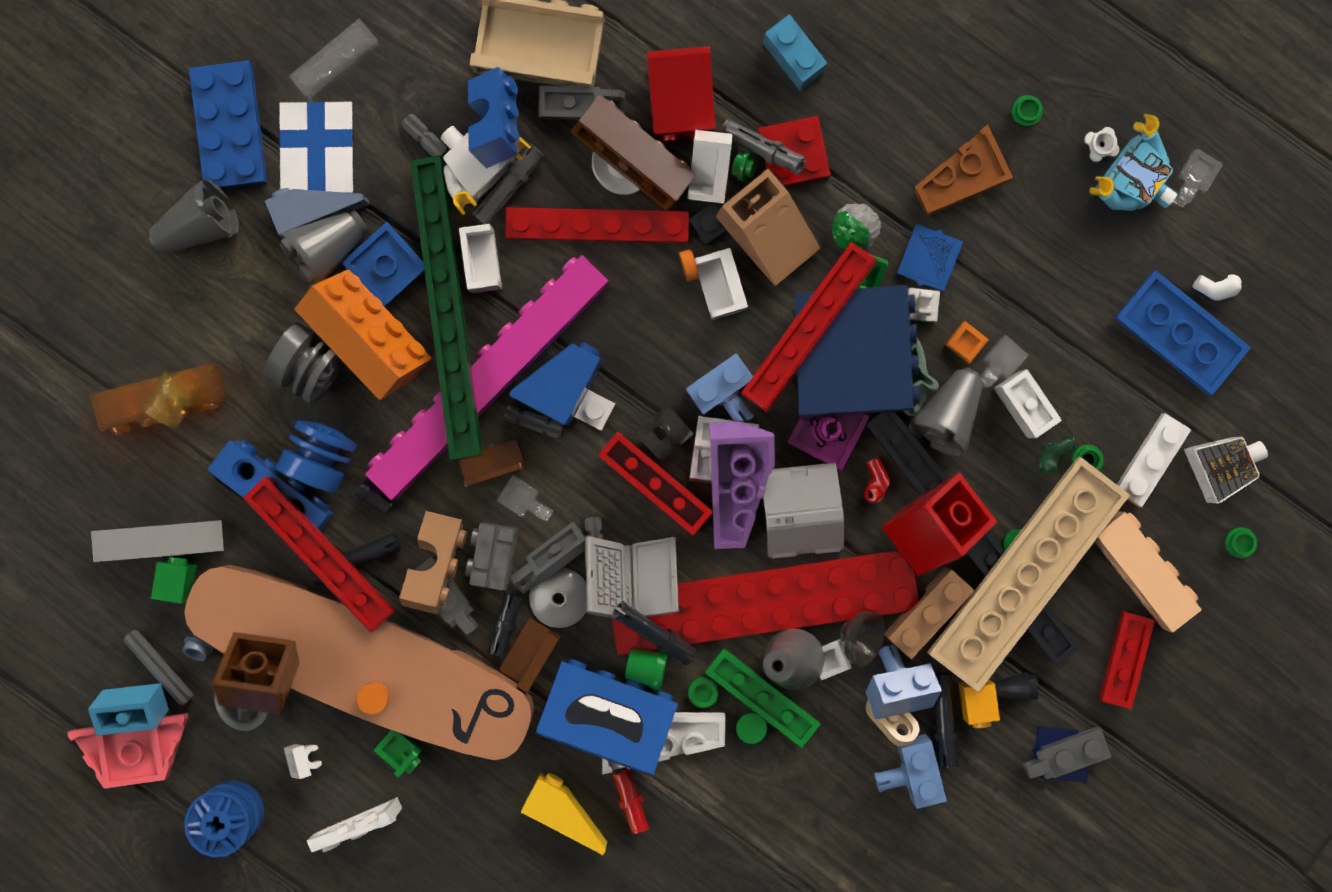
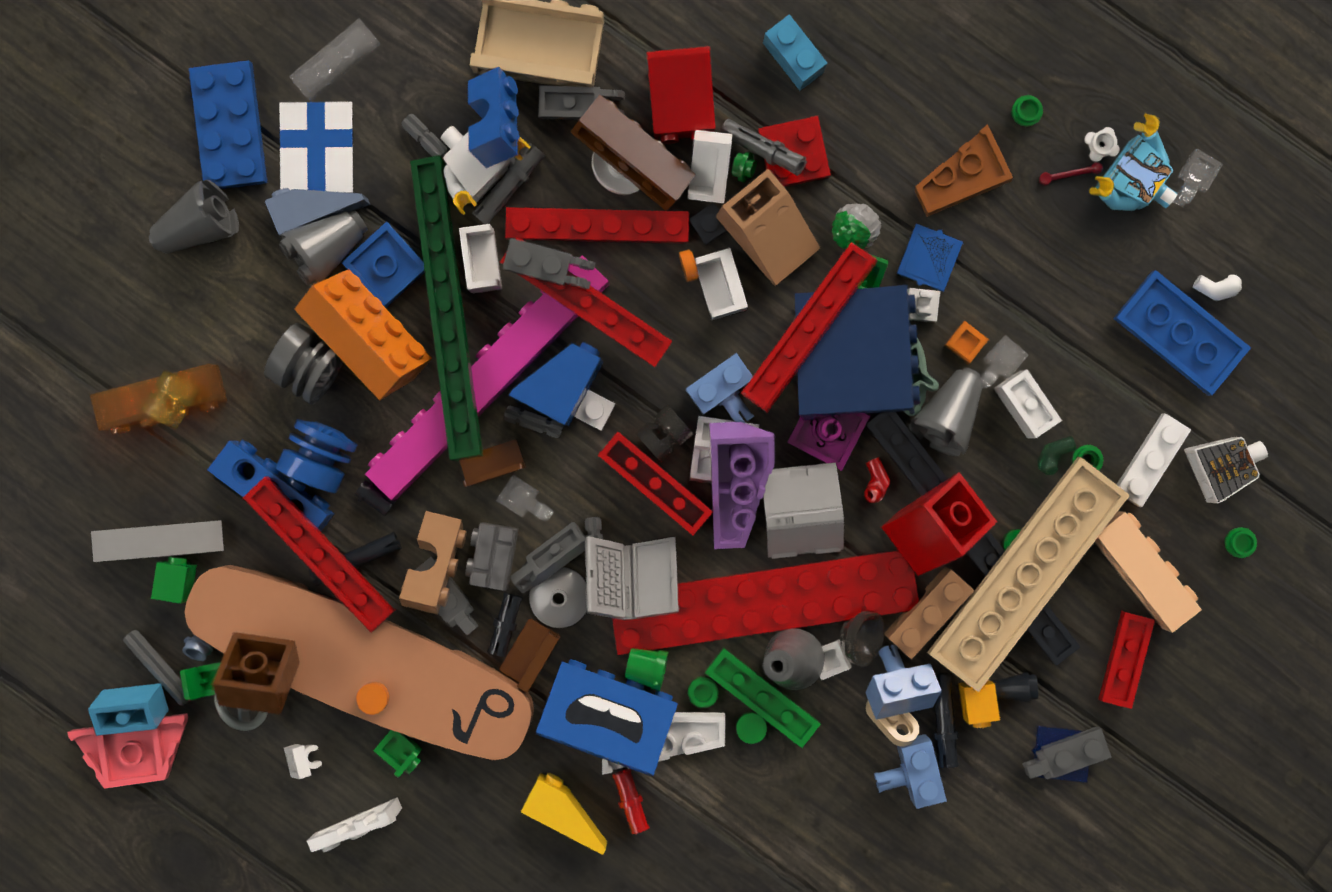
(198, 681): none -> green bracket
(236, 807): blue wheel -> none
(545, 264): none -> dark grey hinge
(607, 317): none -> red plate
(664, 639): black pin -> none
(1045, 178): none -> dark red hinge

